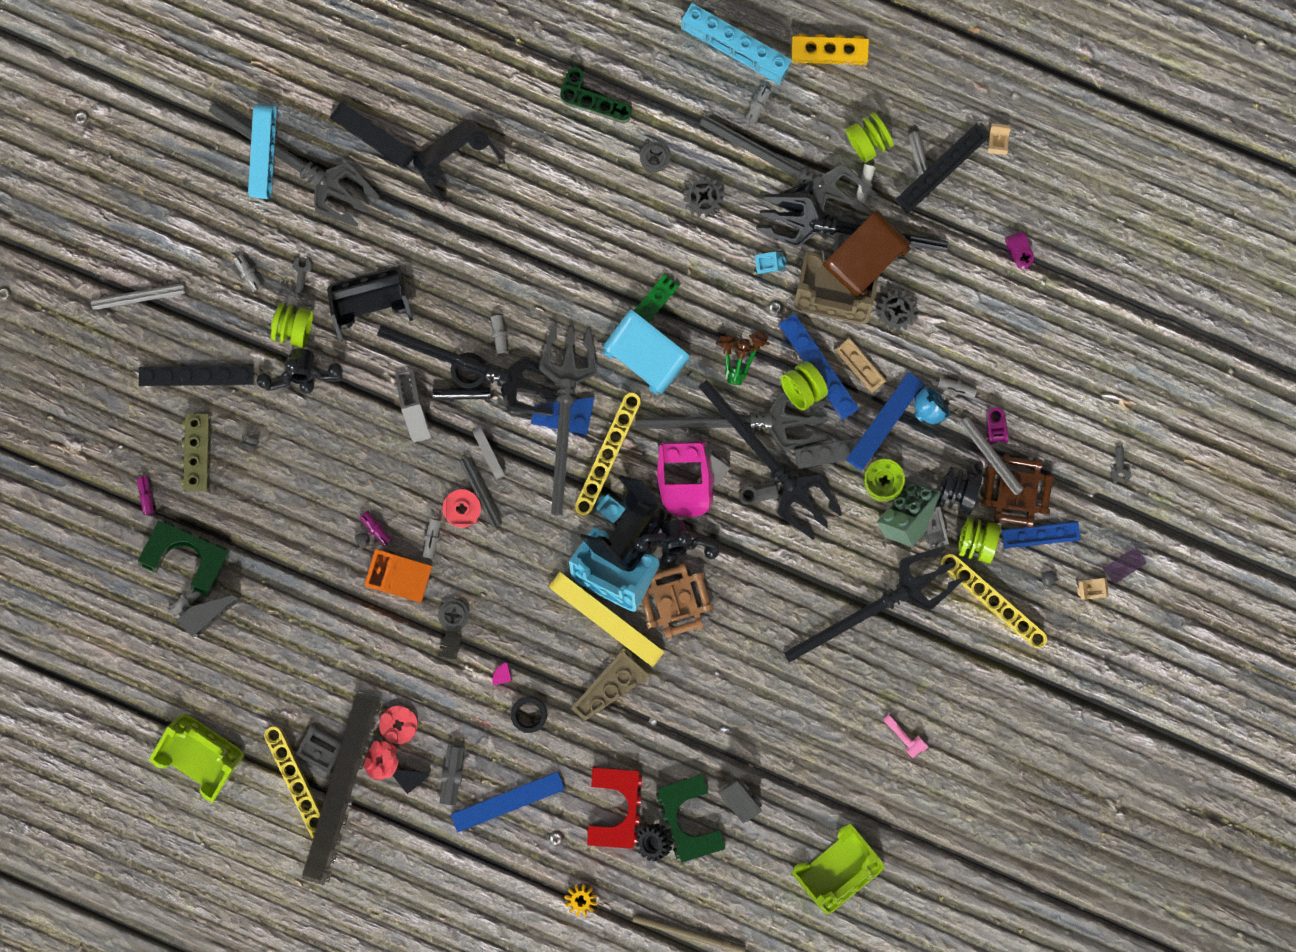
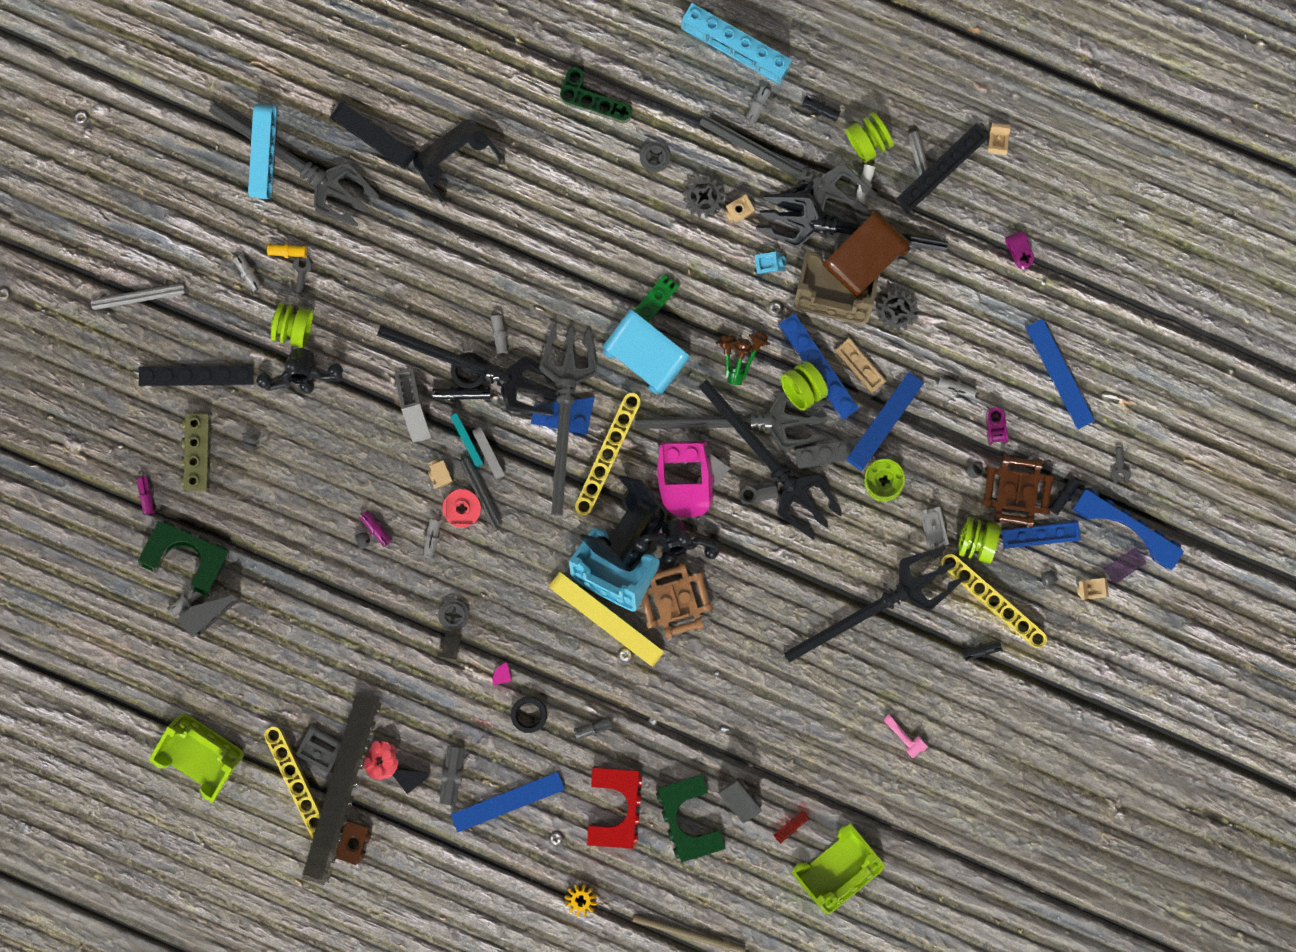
(287, 250): none -> yellow pin
(345, 851): none -> reddish brown brick
(367, 295): black windscreen -> none
(398, 576): orange slope -> none
(408, 729): coral plate -> none
(439, 473): none -> tan brick
(466, 440): none -> teal tile
(593, 728): none -> dark grey axle
(609, 508): medium azure bracket -> none
(613, 683): dark tan wing -> none
(662, 838): black tyre -> none
(747, 211): none -> tan brick
(791, 826): none -> clear red pin
(820, 56): yellow brick -> none
(820, 108): none -> black pin
(909, 514): sand green slope -> none
(930, 407): dark azure cylinder -> none
(960, 490): black wheel -> none
(982, 650): none -> black pin
(991, 456): light grey axle -> none
(1059, 374): none -> blue tile
(1064, 496): none -> black pin
(1161, 550): none -> blue arch

